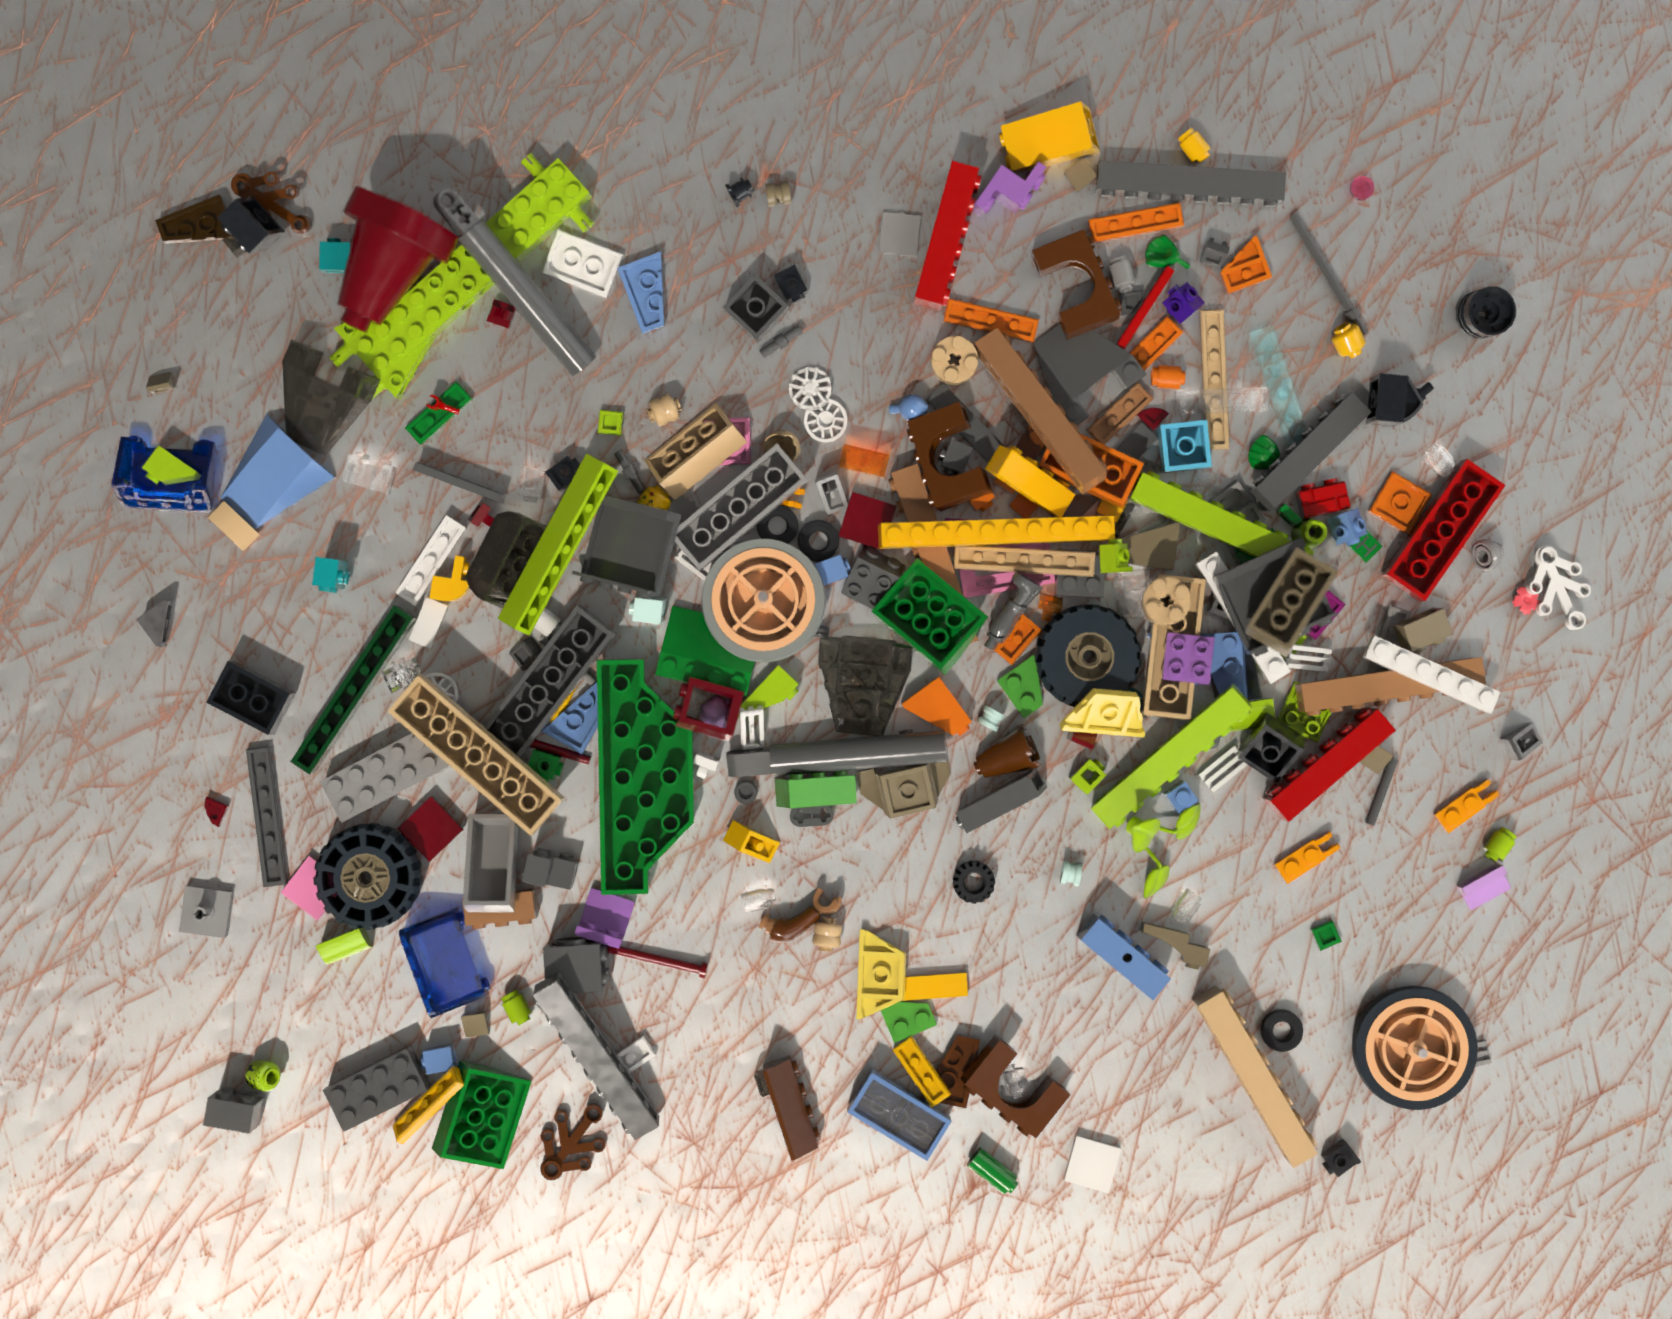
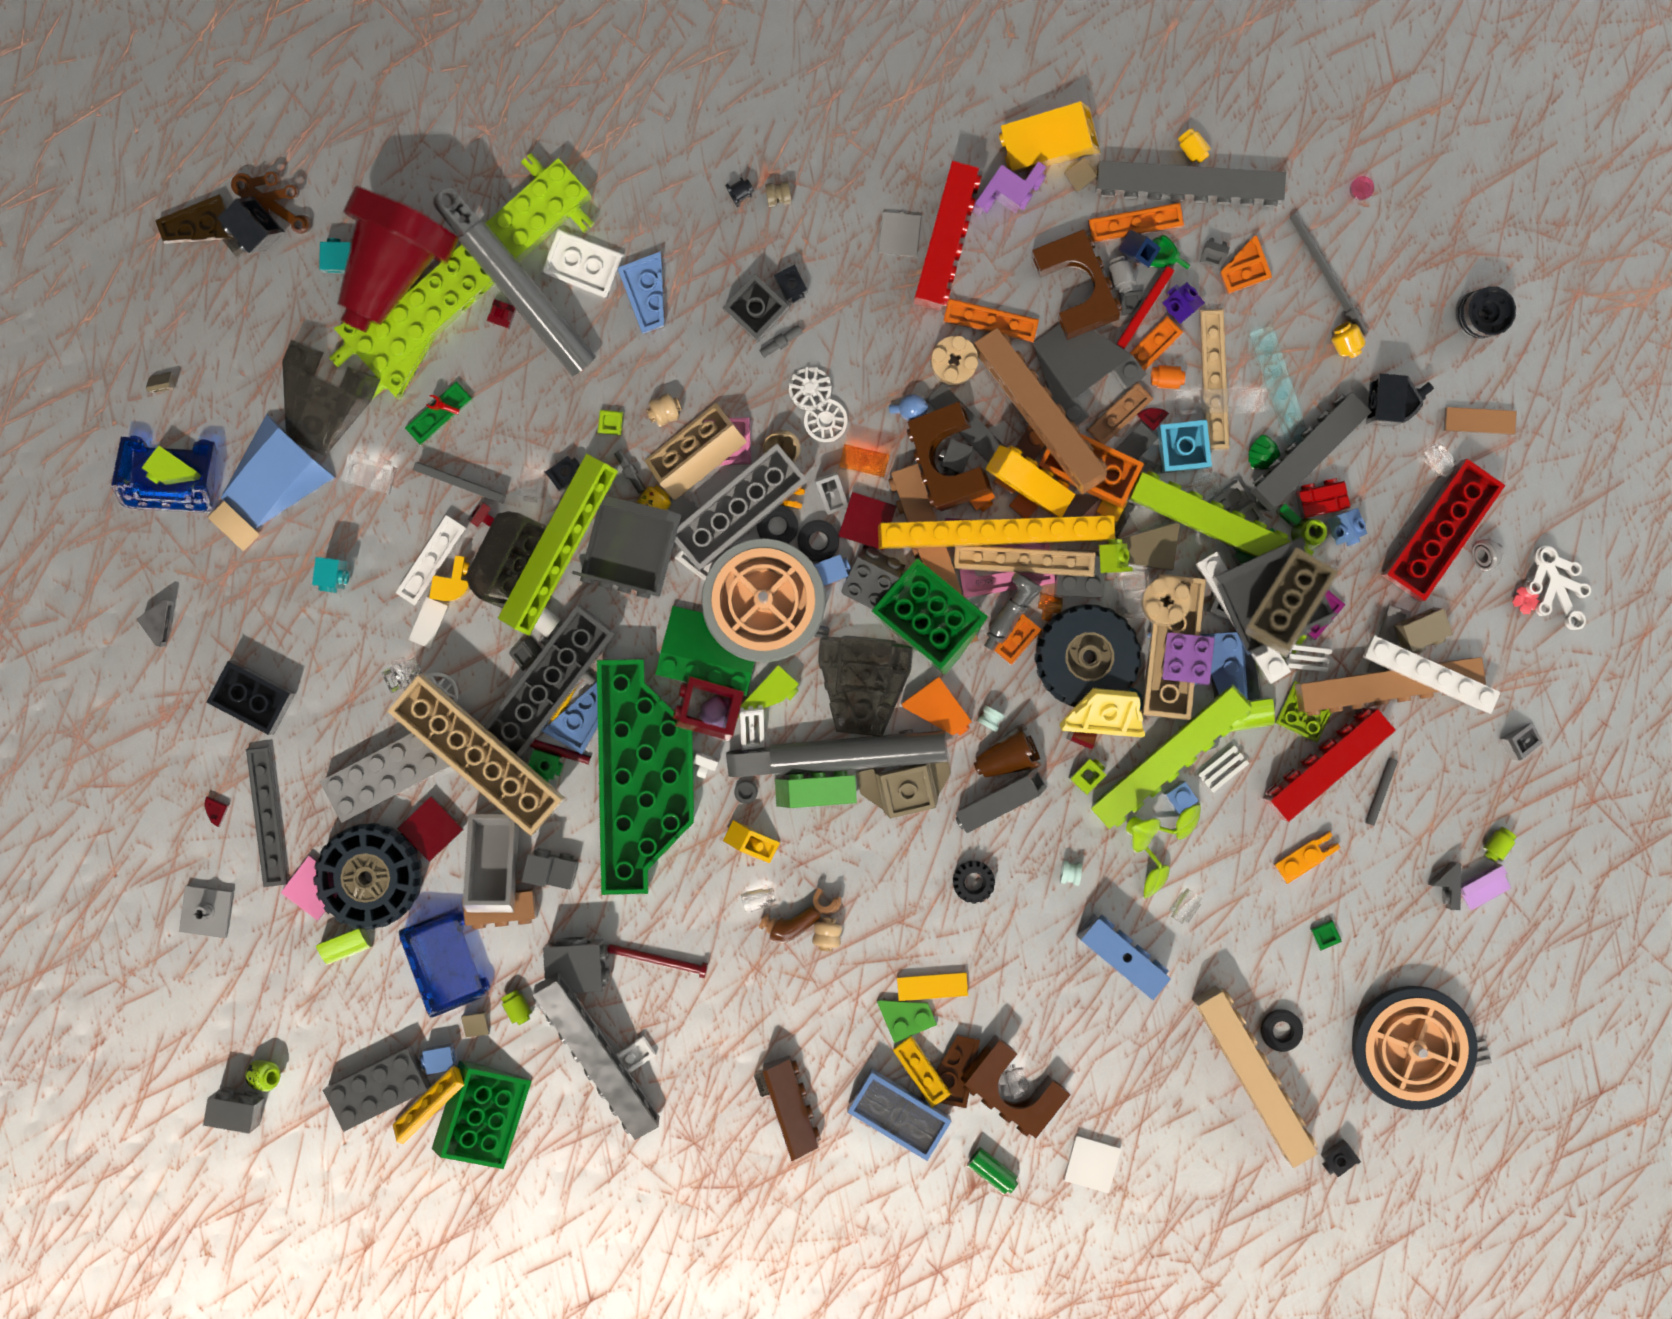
(353, 690): dark green brick -> none
(569, 1144): reddish brown plant -> none
(605, 918): medium lavender bracket -> none
(648, 610): light aqua brick -> none
(813, 821): dark grey beam -> none
(879, 974): light yellow wing -> none
(1023, 687): bright green wing -> none
(1139, 248): none -> dark blue brick
(1192, 954): dark tan slope -> none
(1271, 747): brick -> none
(1366, 548): green tile -> none
(1377, 759): dark tan slope -> none
(1400, 503): orange tile -> none
(1451, 879): none -> dark grey slope
(1464, 806): light orange hinge -> none
(1480, 420): none -> medium nougat tile

